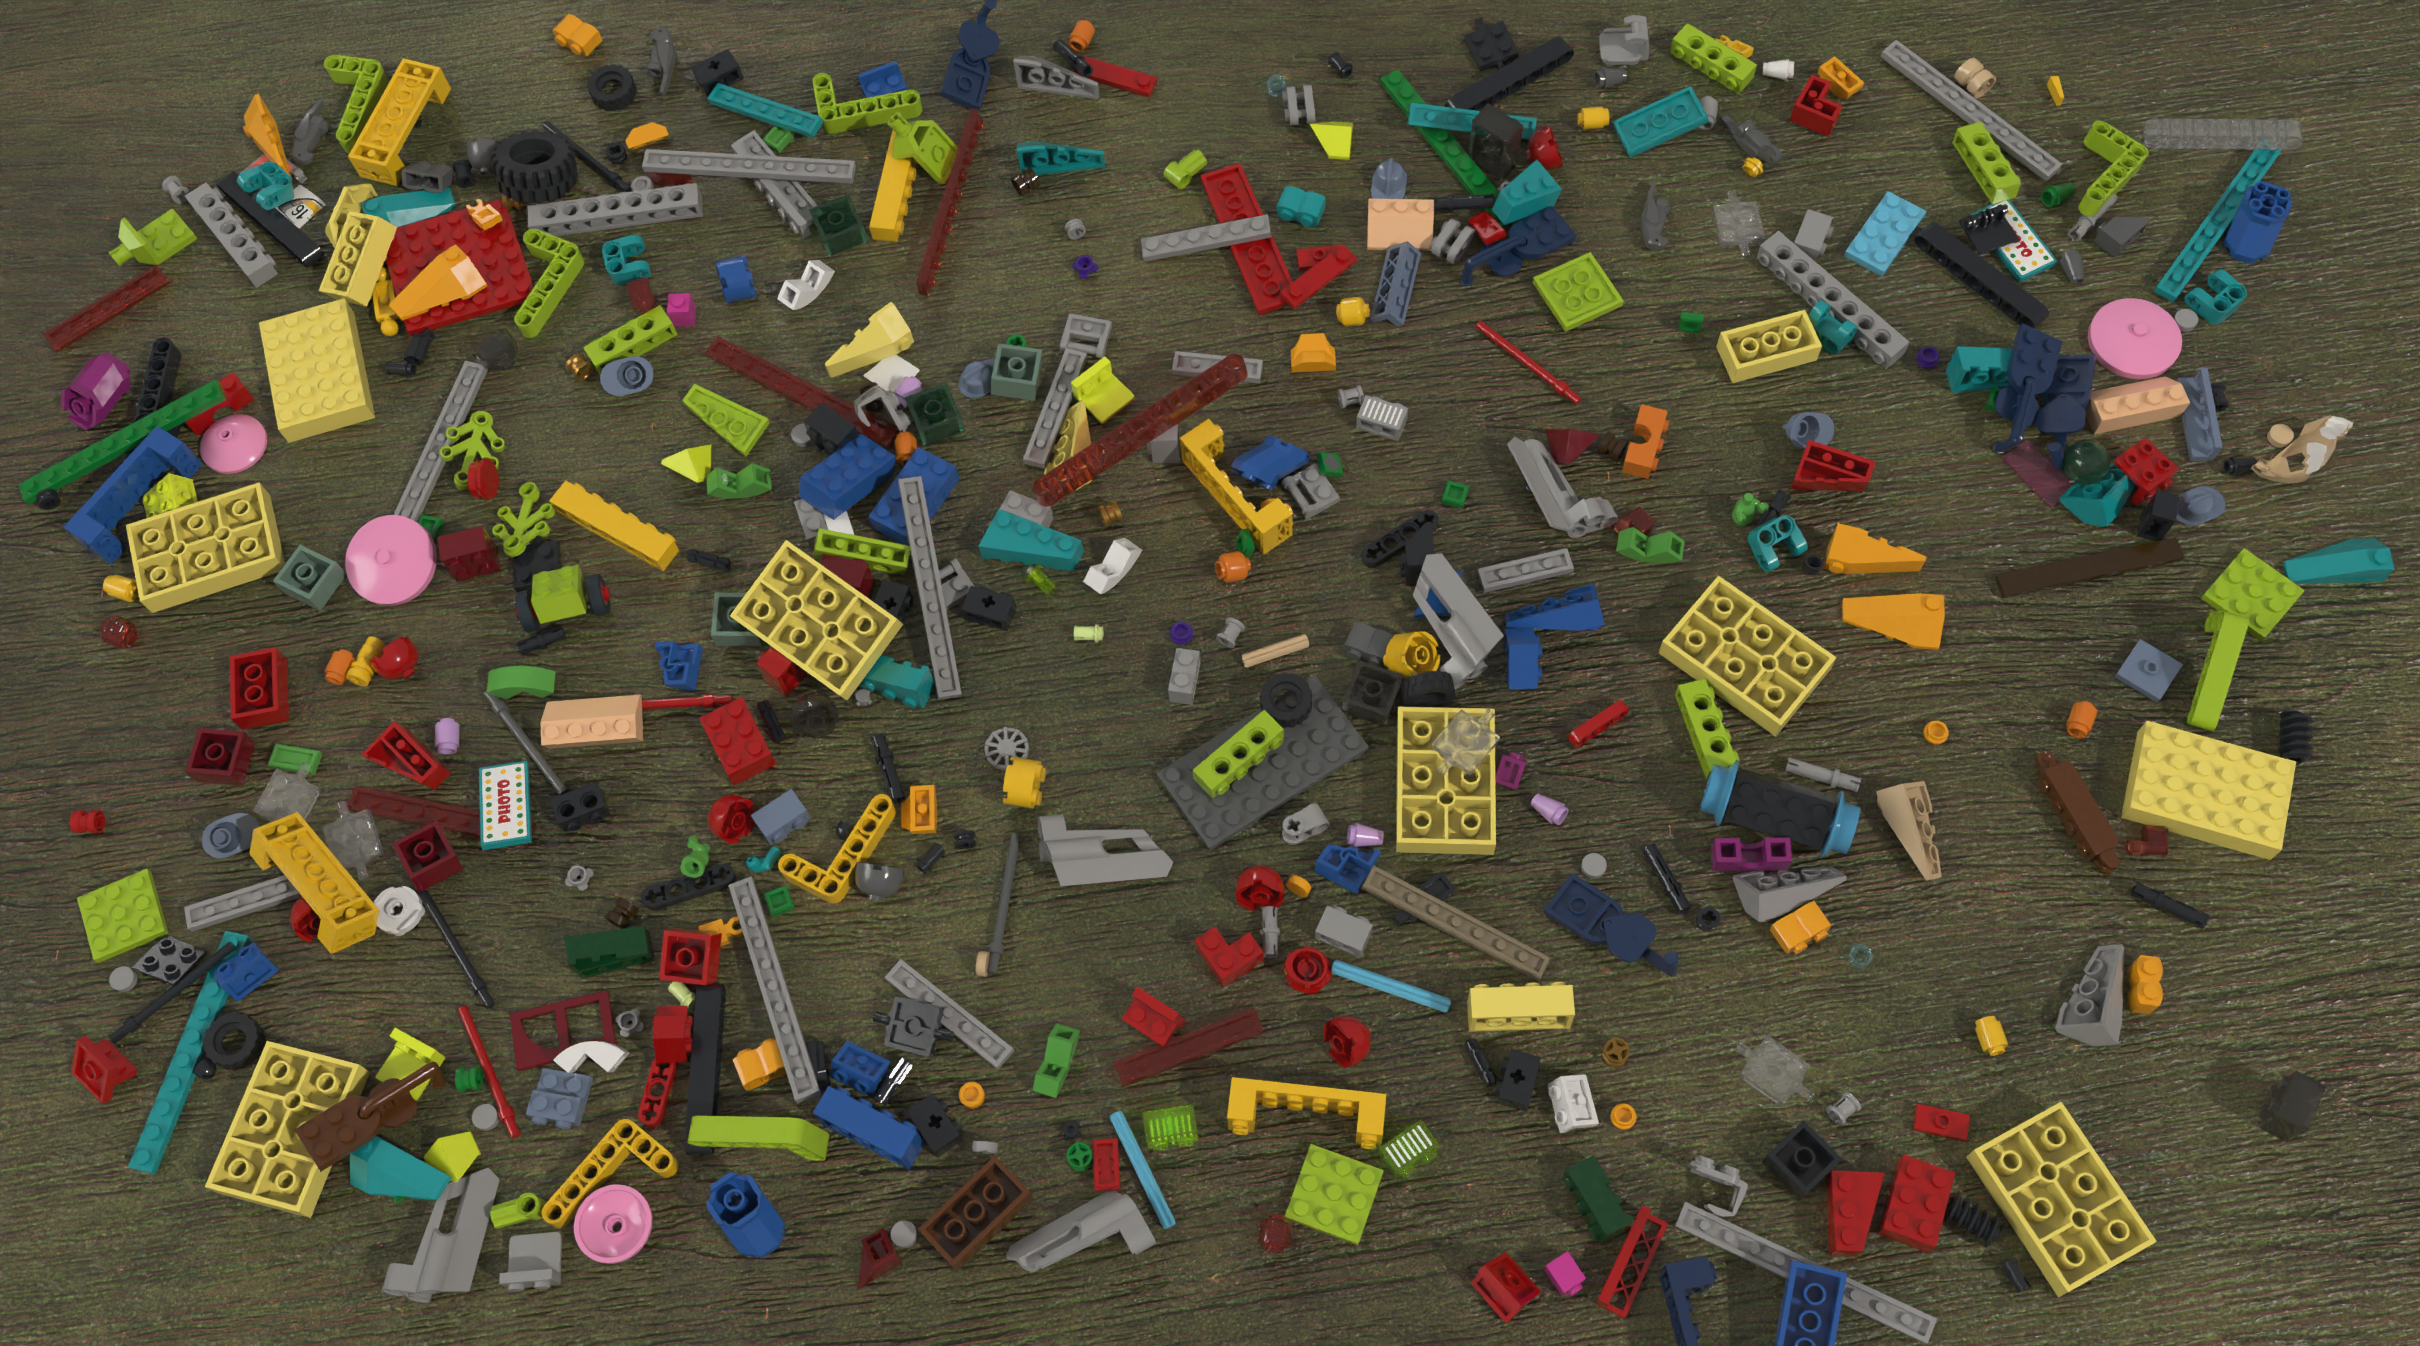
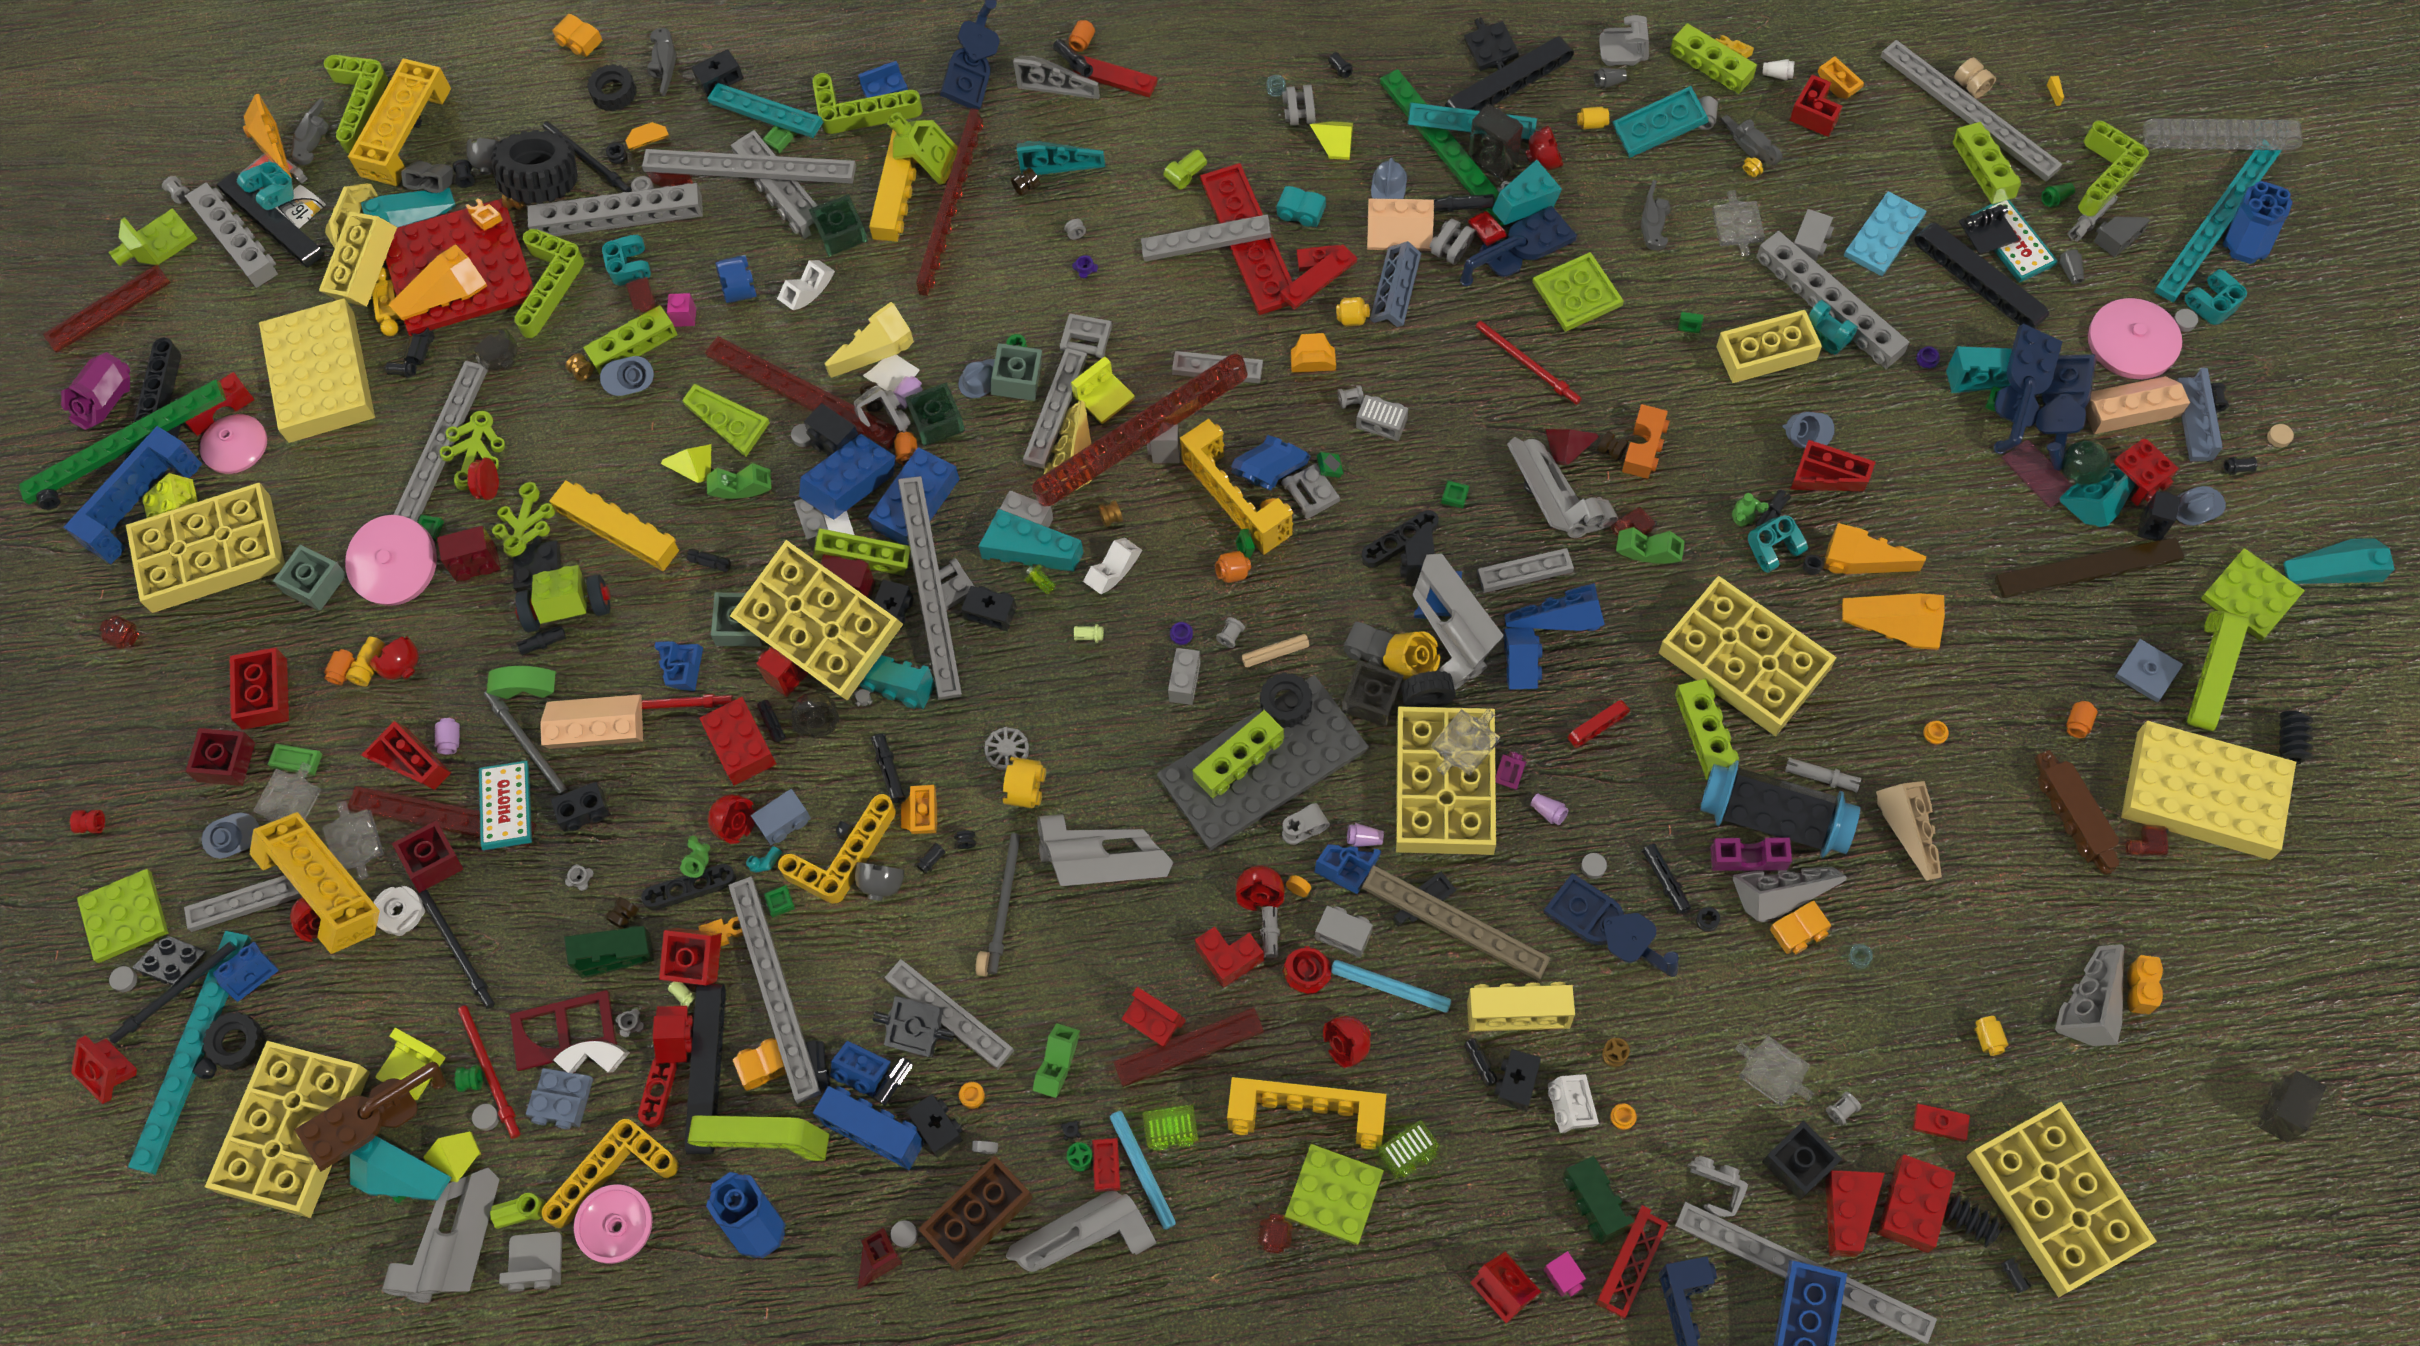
(121, 587): yellow brick -> none
(2159, 900): black pin -> none
(2315, 443): tan animal -> none

